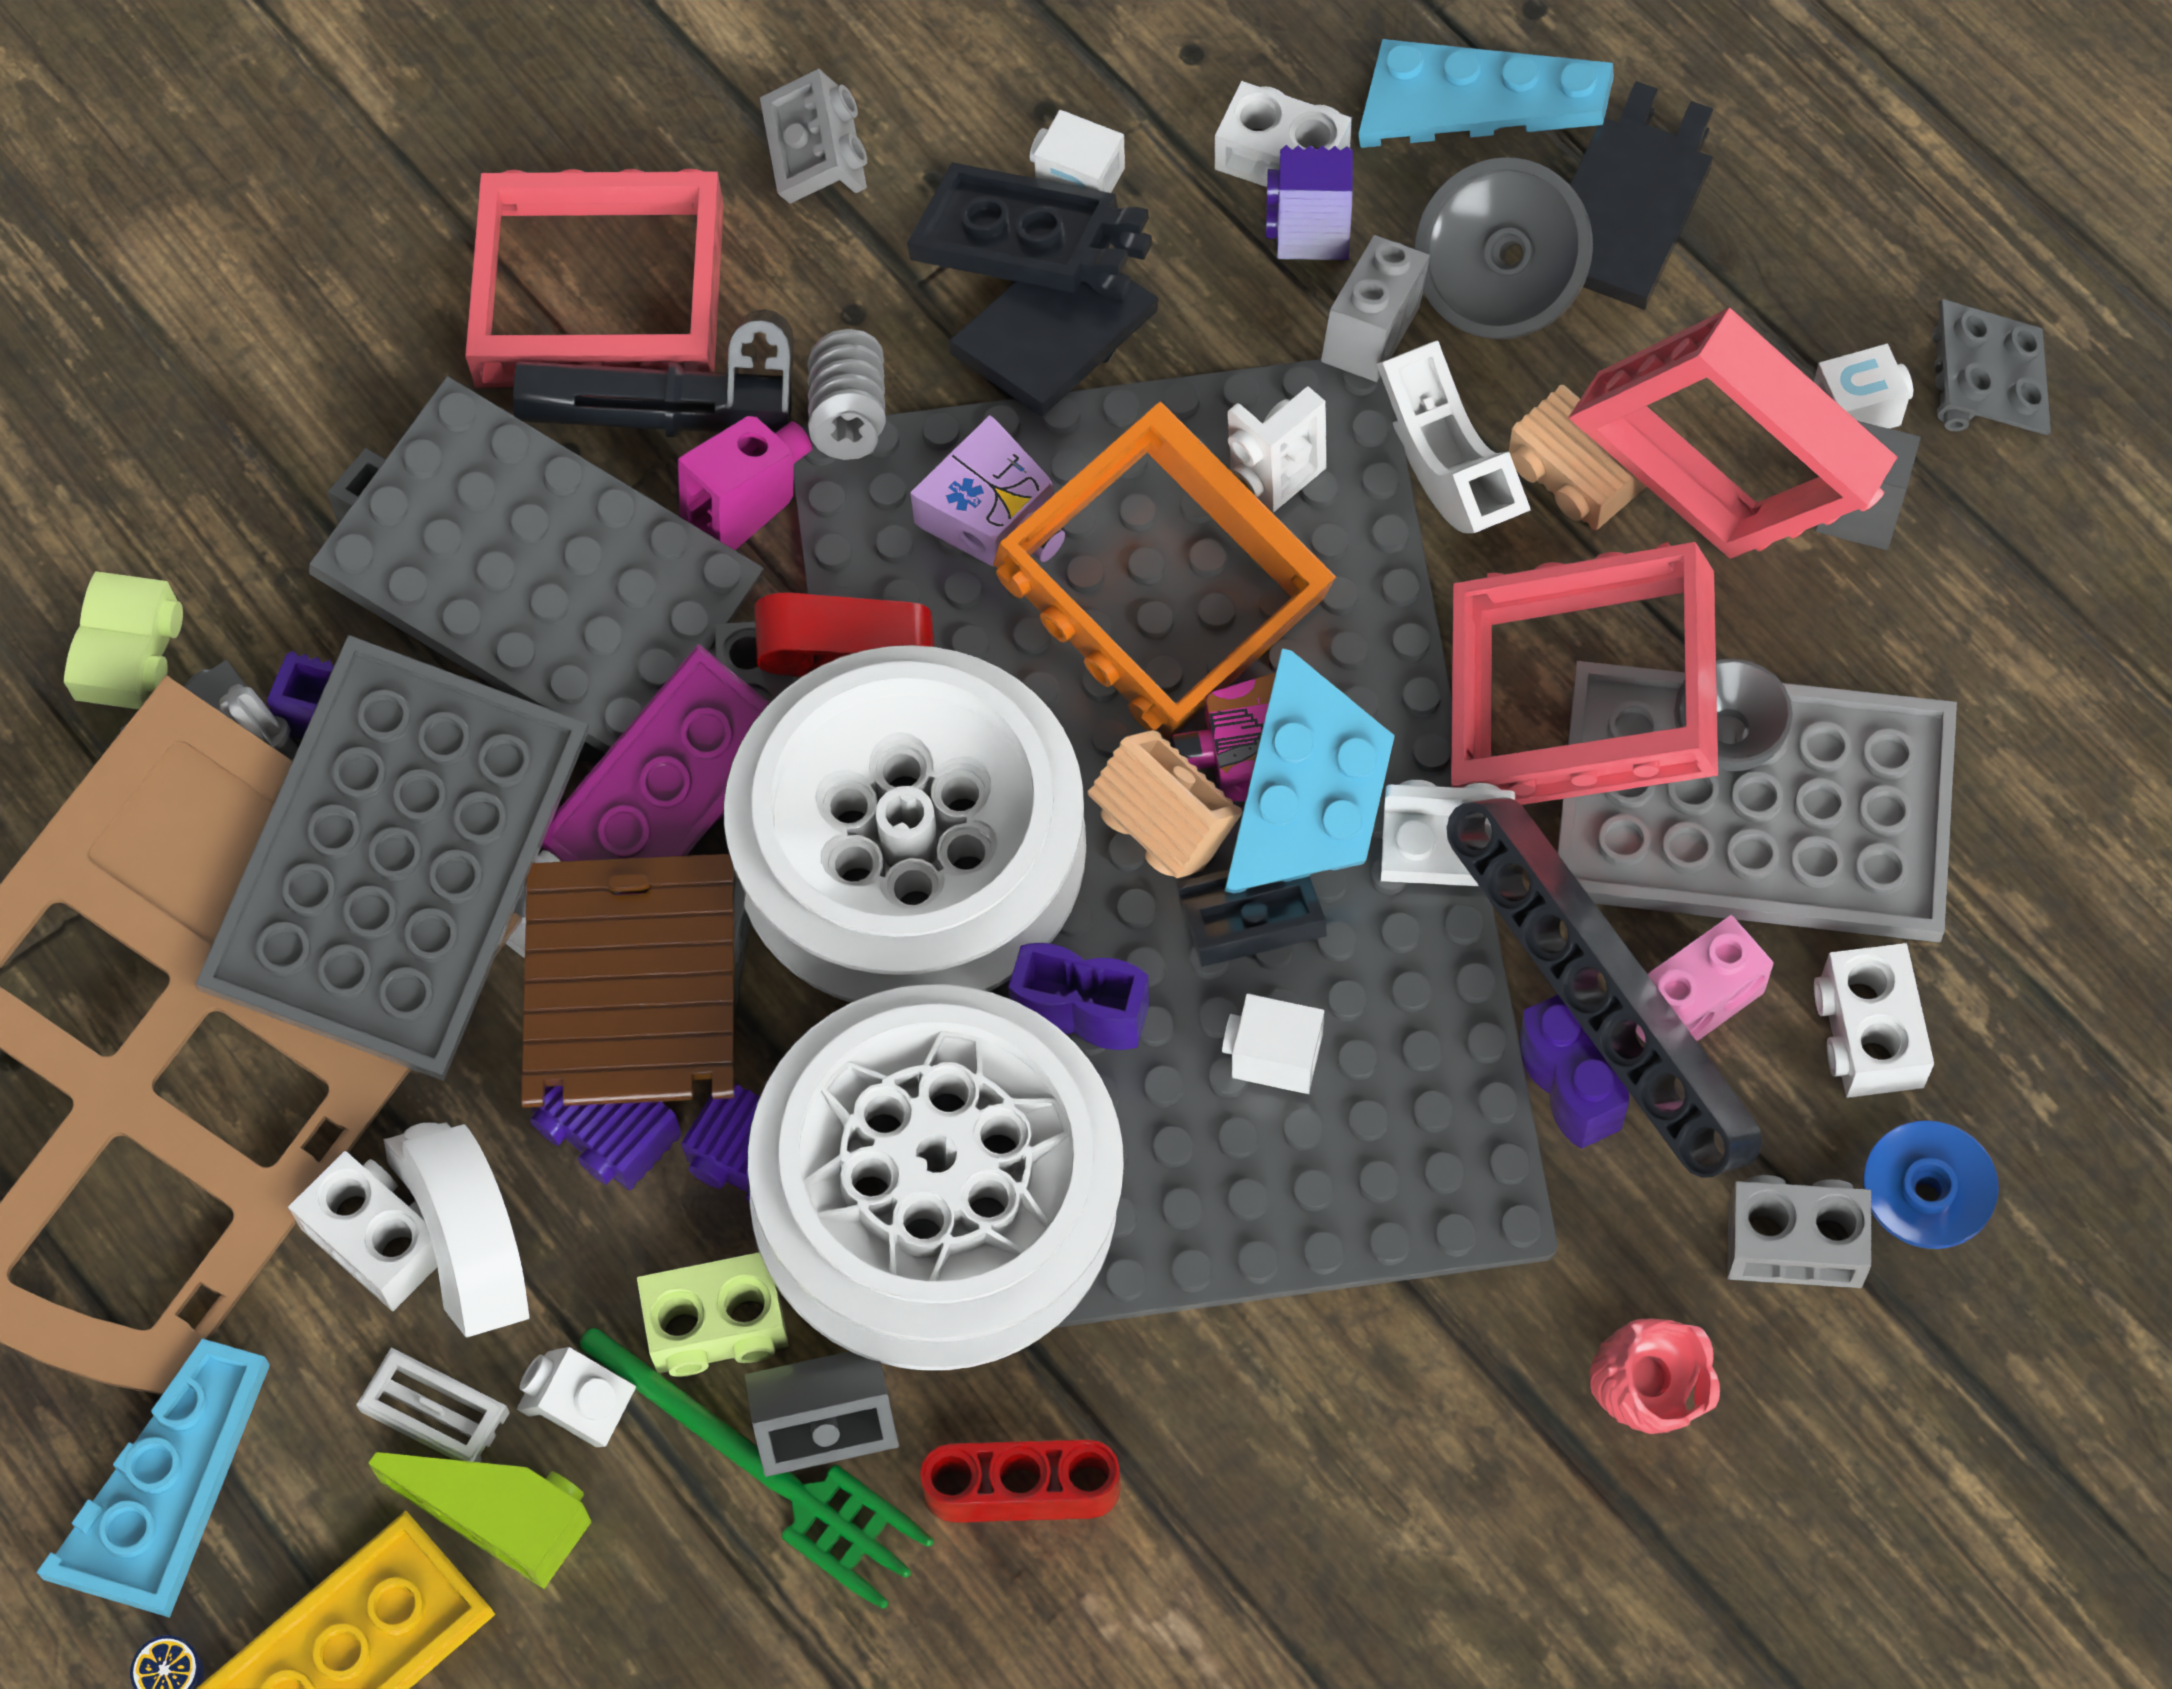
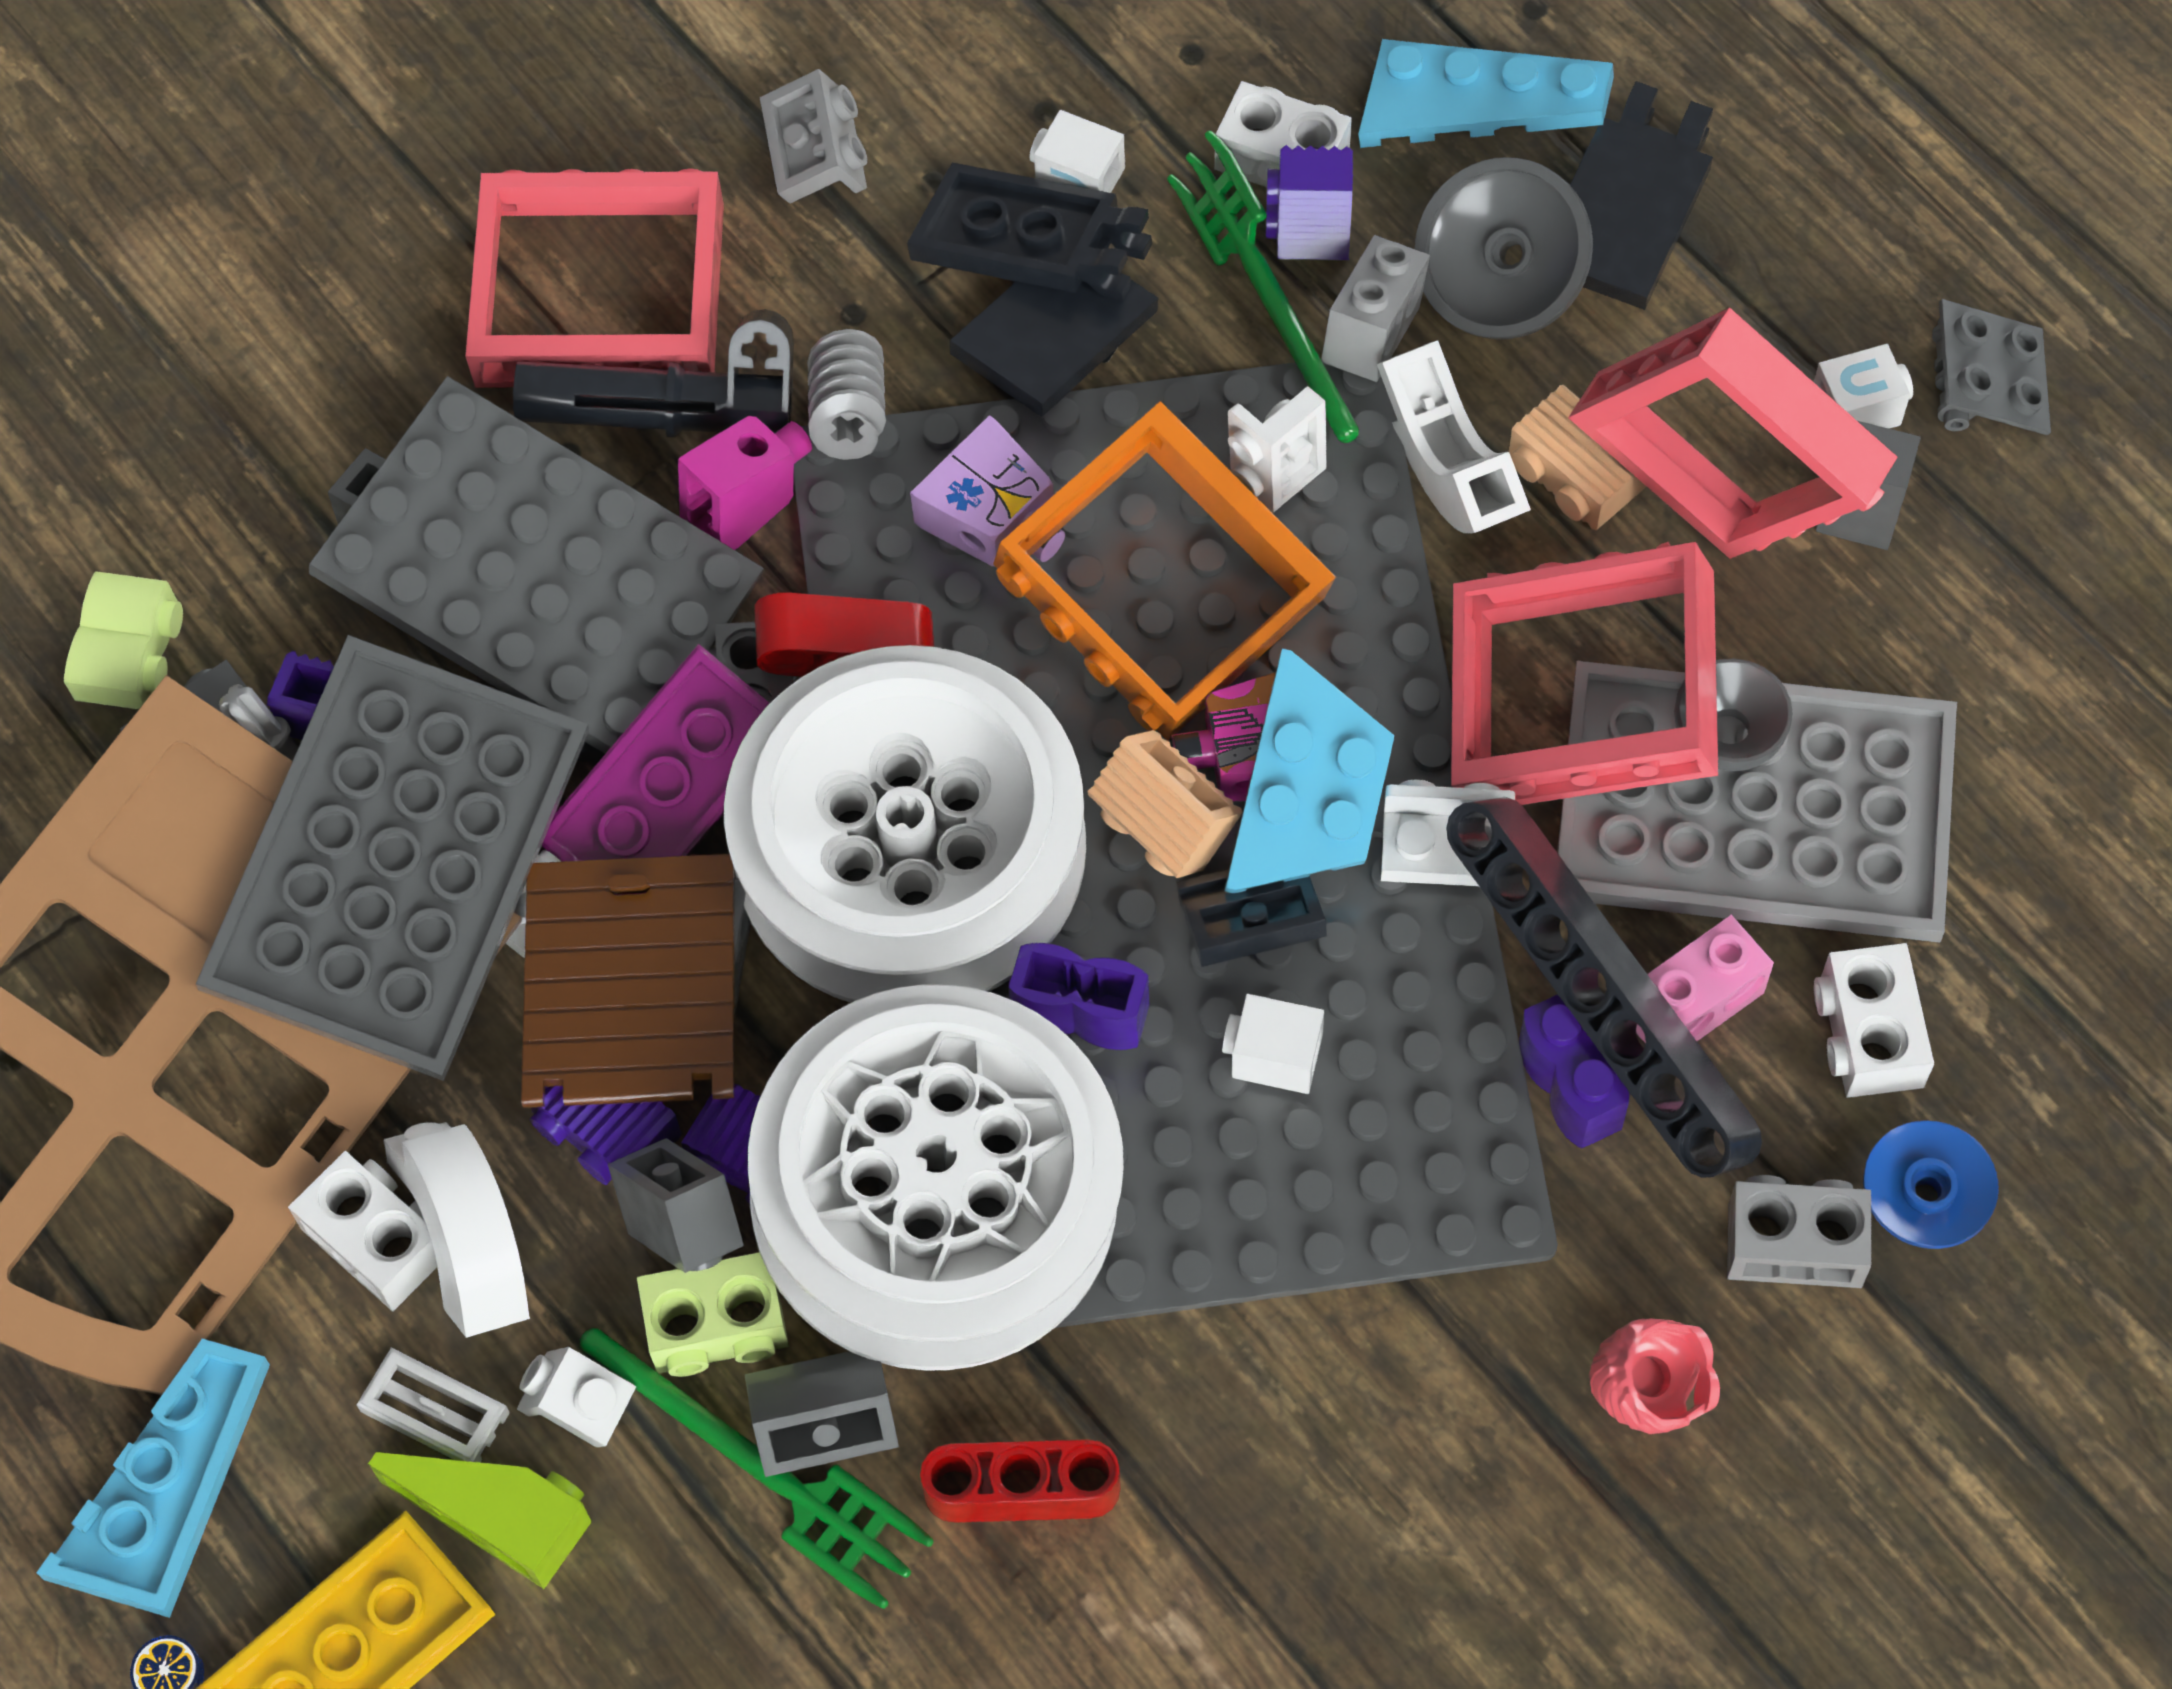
(676, 1205): none -> dark grey brick
(1242, 241): none -> green piece

